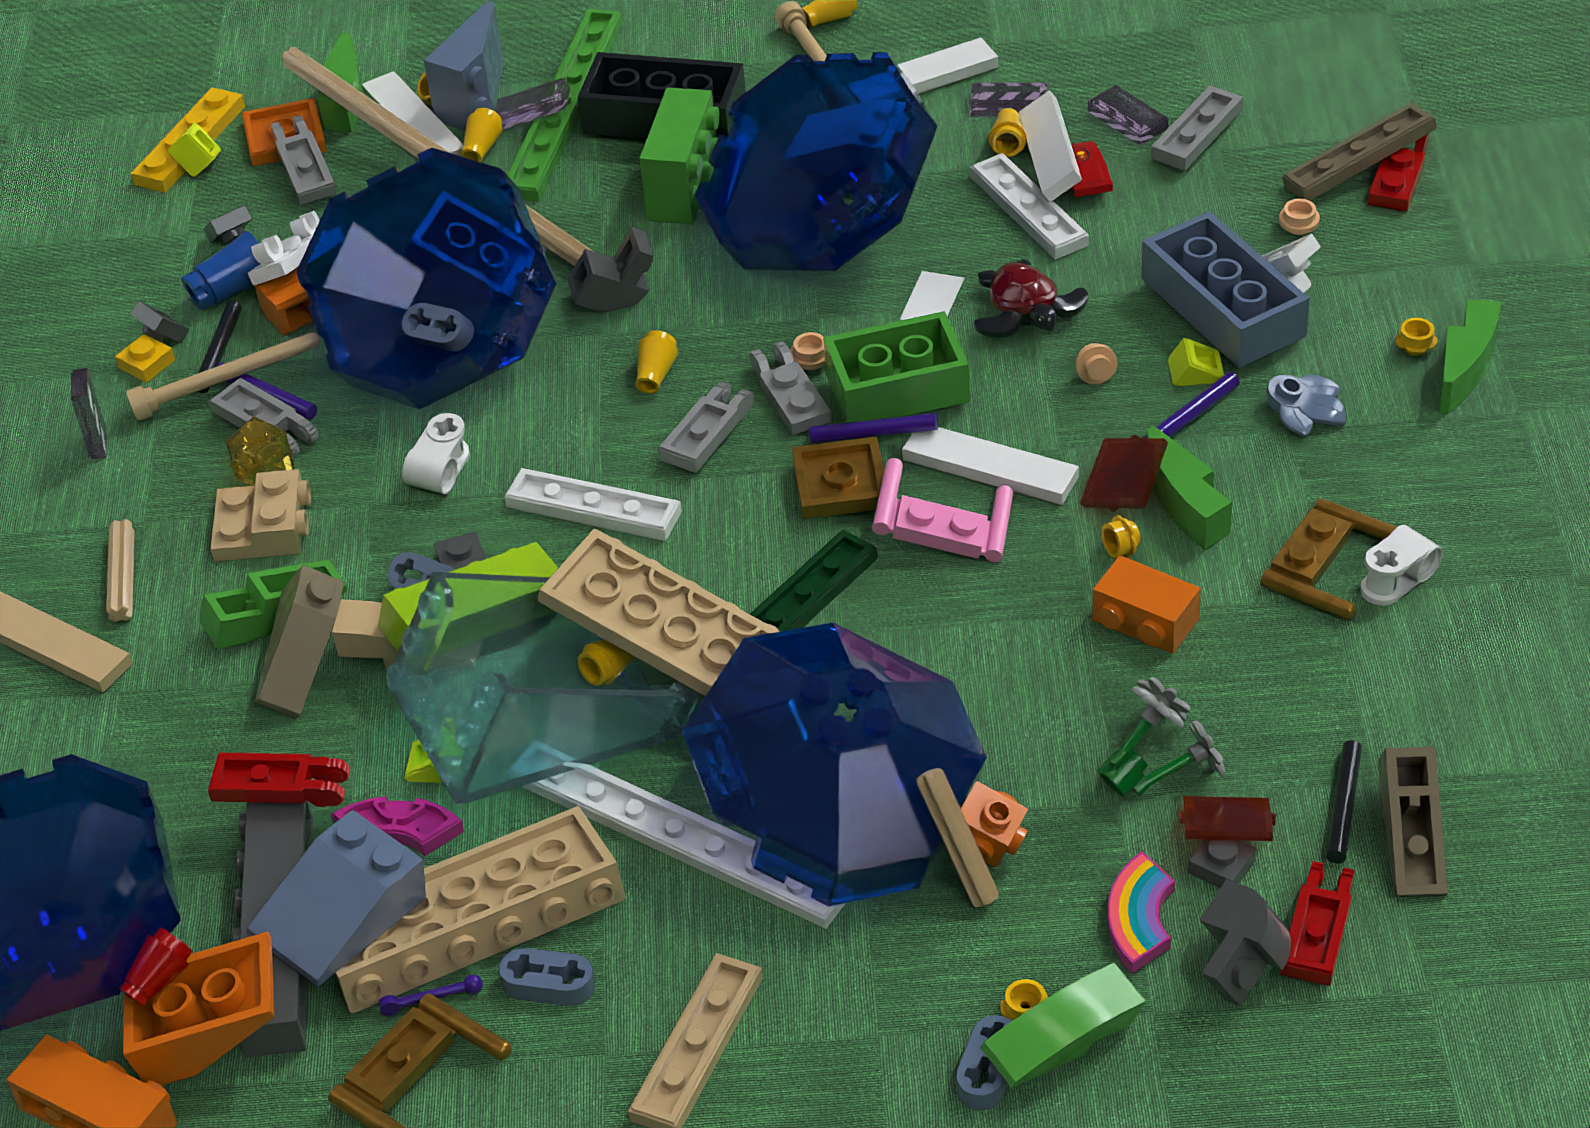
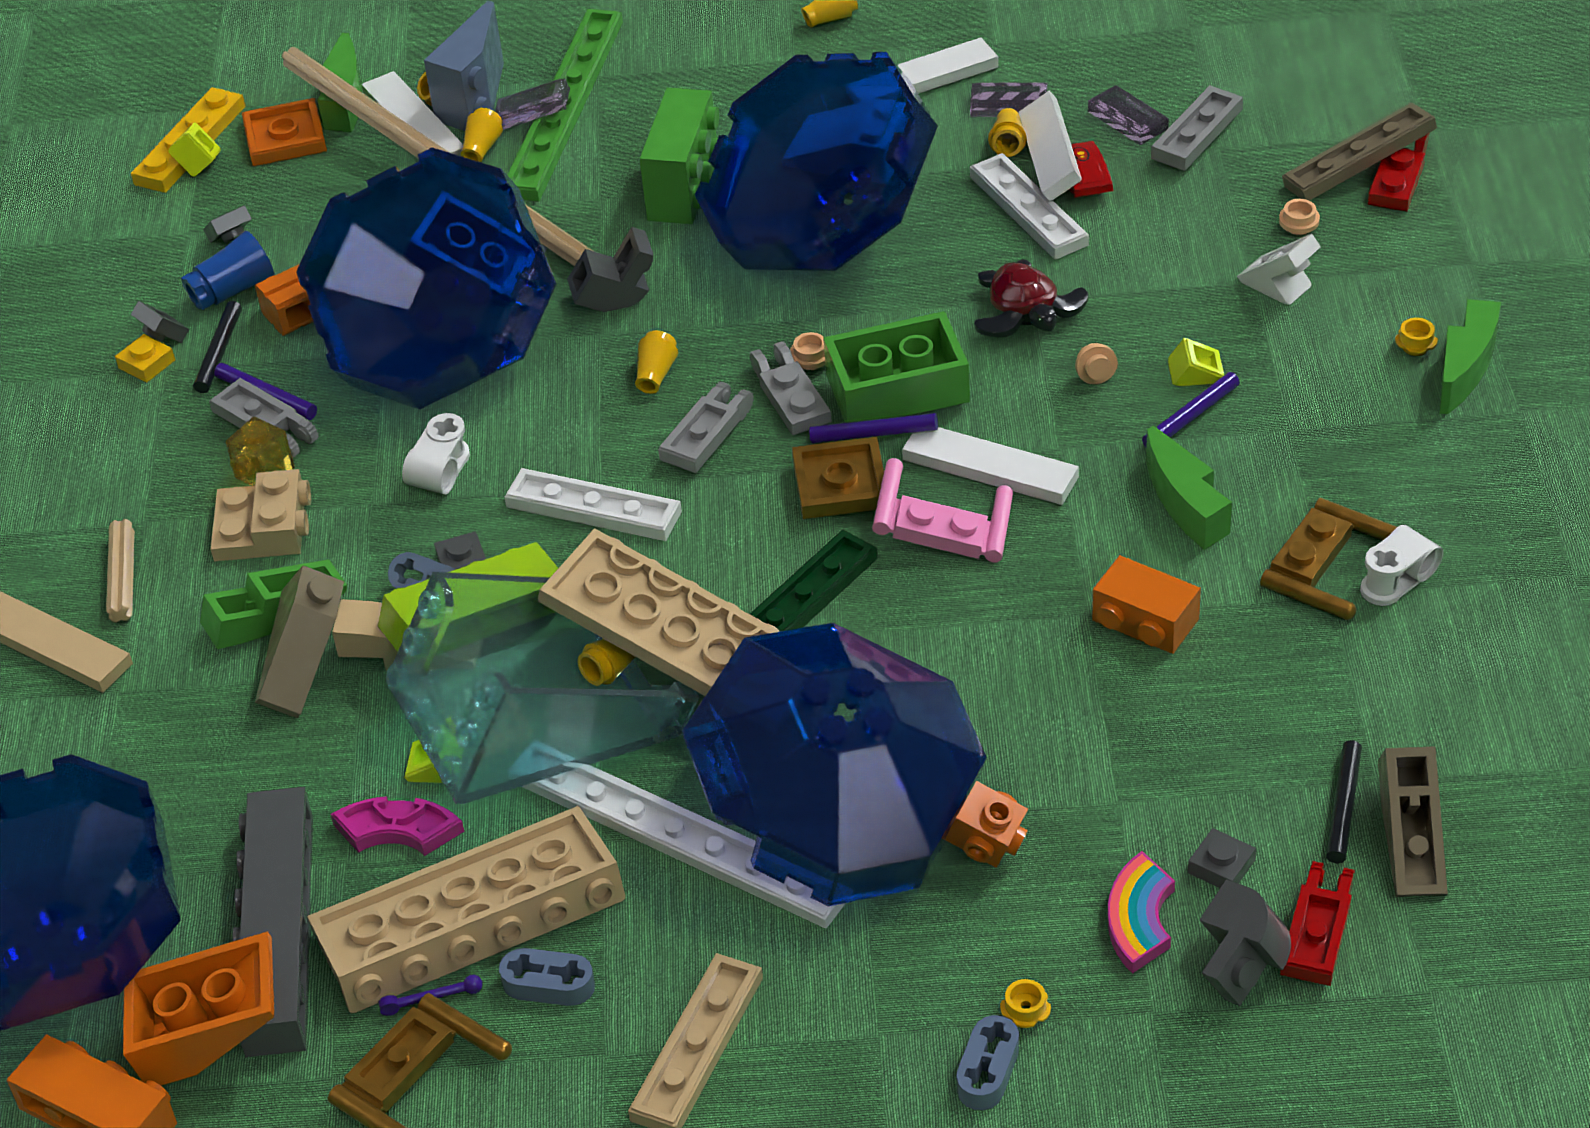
(88, 413): tile -> none
(147, 400): tan piece -> none
(155, 966): red cone -> none
(278, 778): red hinge -> none
(282, 257): white plate -> none
(303, 162): light grey hinge -> none
(340, 897): sand blue slope -> none
(440, 319): sand blue beam -> none
(627, 89): black brick -> none
(792, 21): tan piece -> none
(932, 294): white sticker -> none
(957, 837): tan axle -> none
(1064, 1025): bright green slope -> none
(1120, 537): yellow plate -> none
(1124, 473): clear red piece -> none
(1126, 767): plant -> none
(1225, 289): sand blue brick -> none
(1227, 818): clear red piece -> none
(1305, 401): sand blue plate -> none

